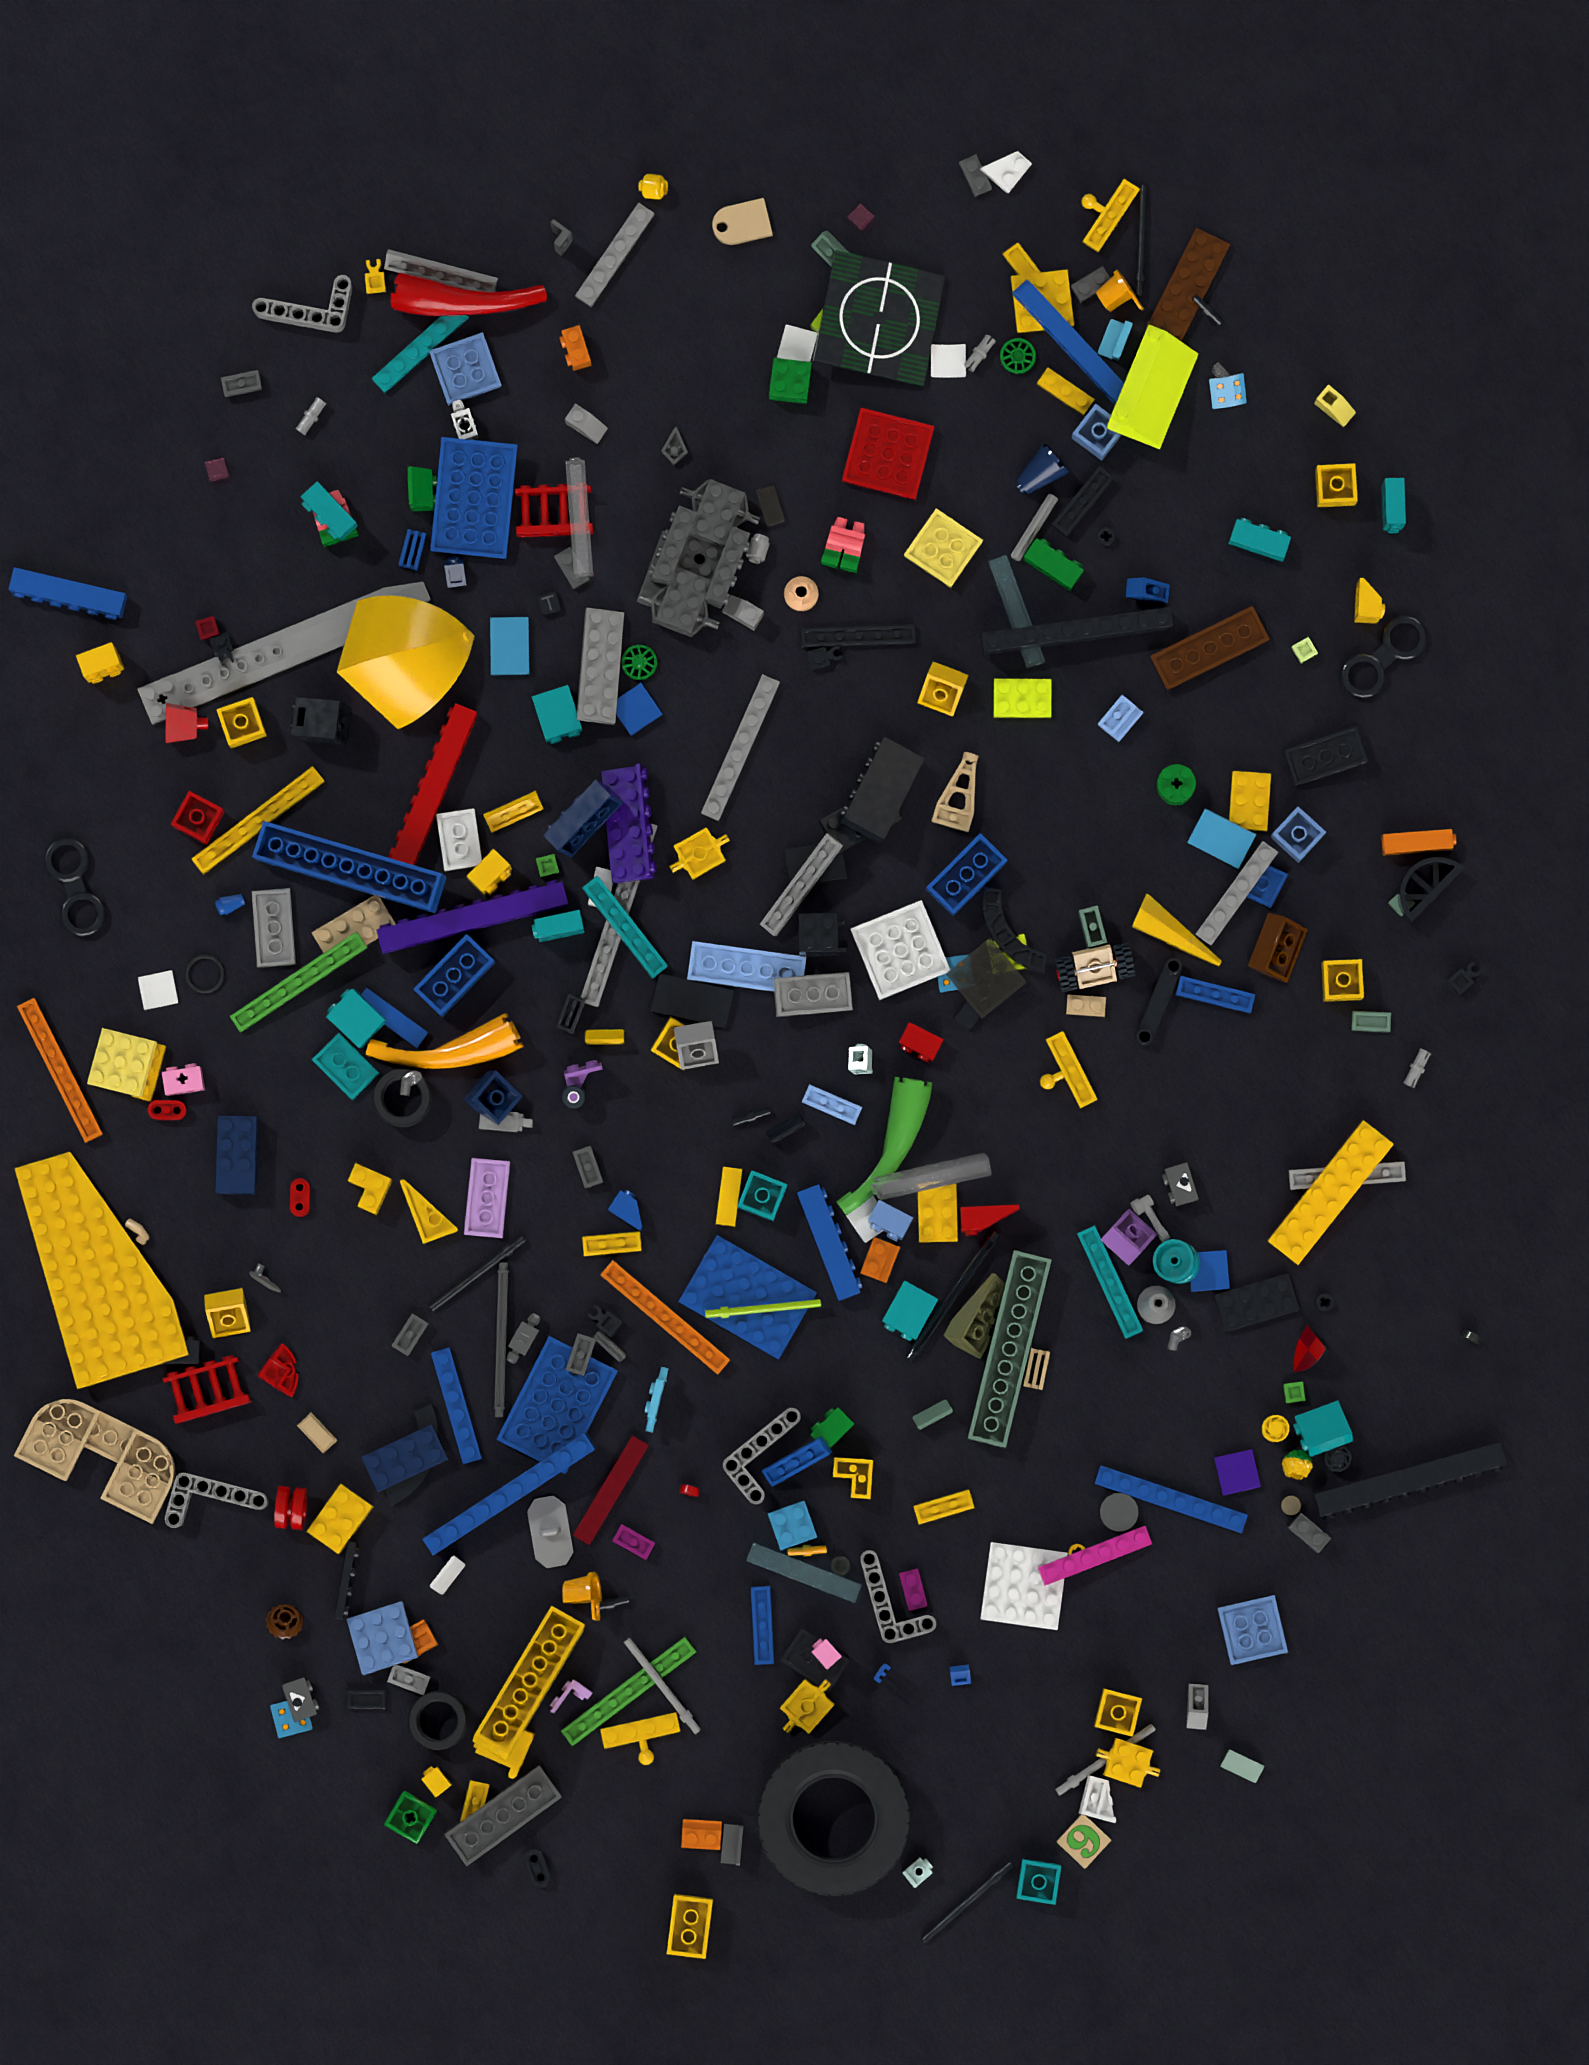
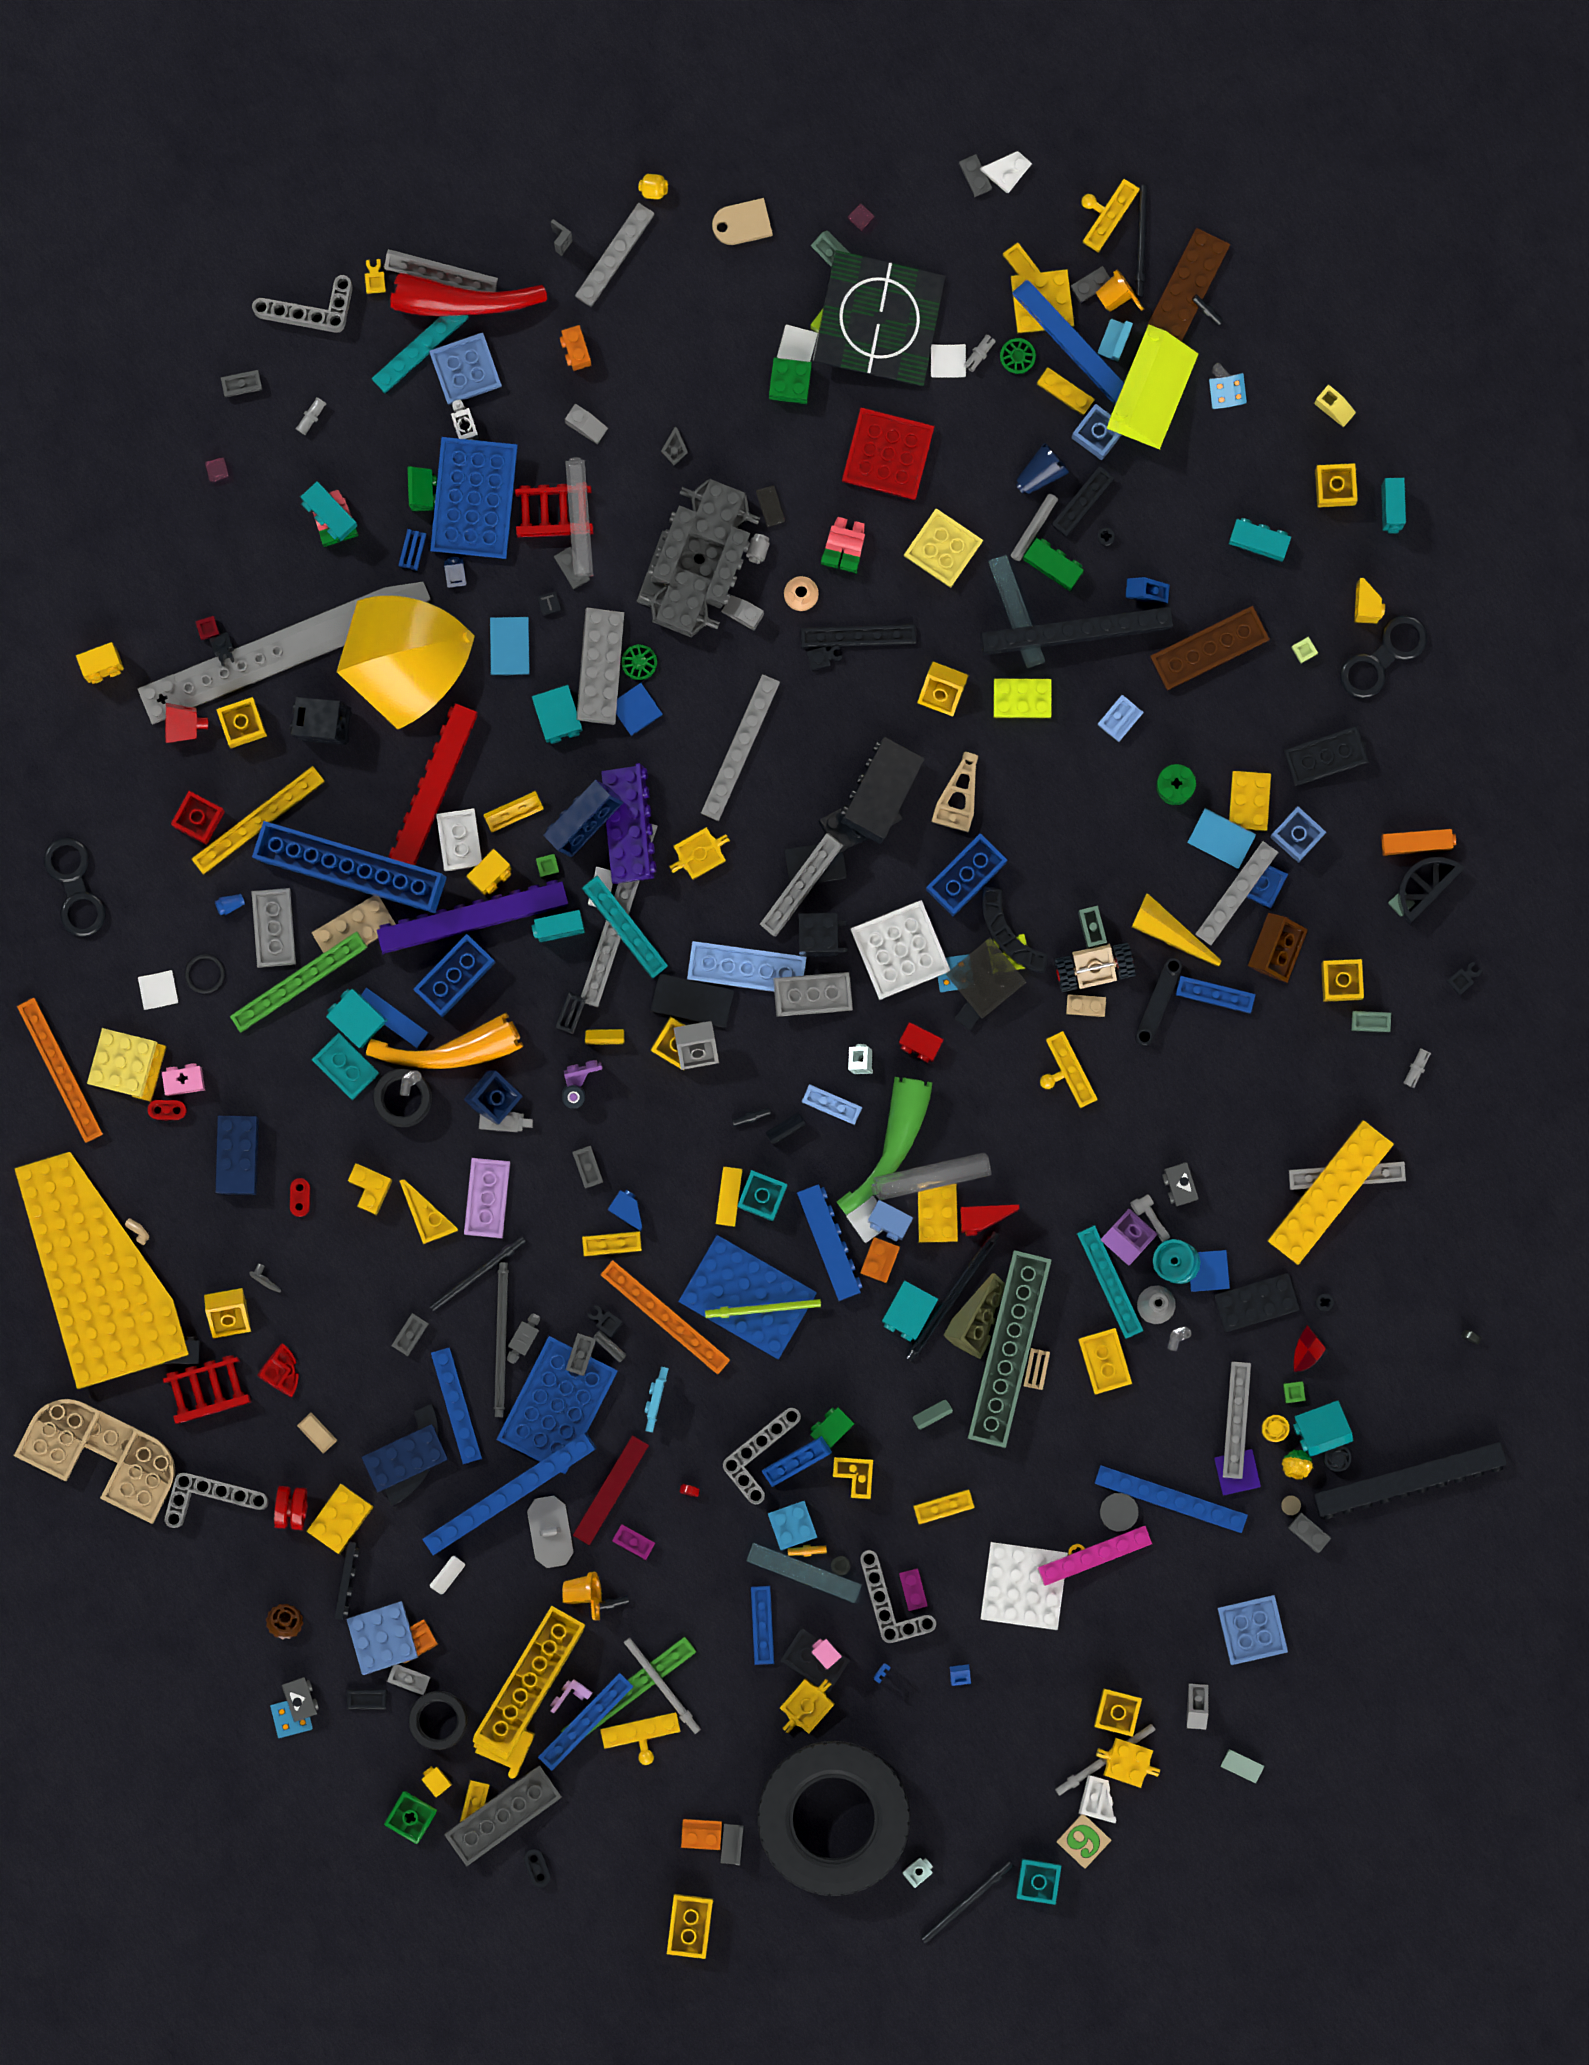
(67, 593): blue brick -> none
(585, 1721): none -> blue plate
(1105, 1361): none -> yellow plate
(1236, 1420): none -> light grey plate

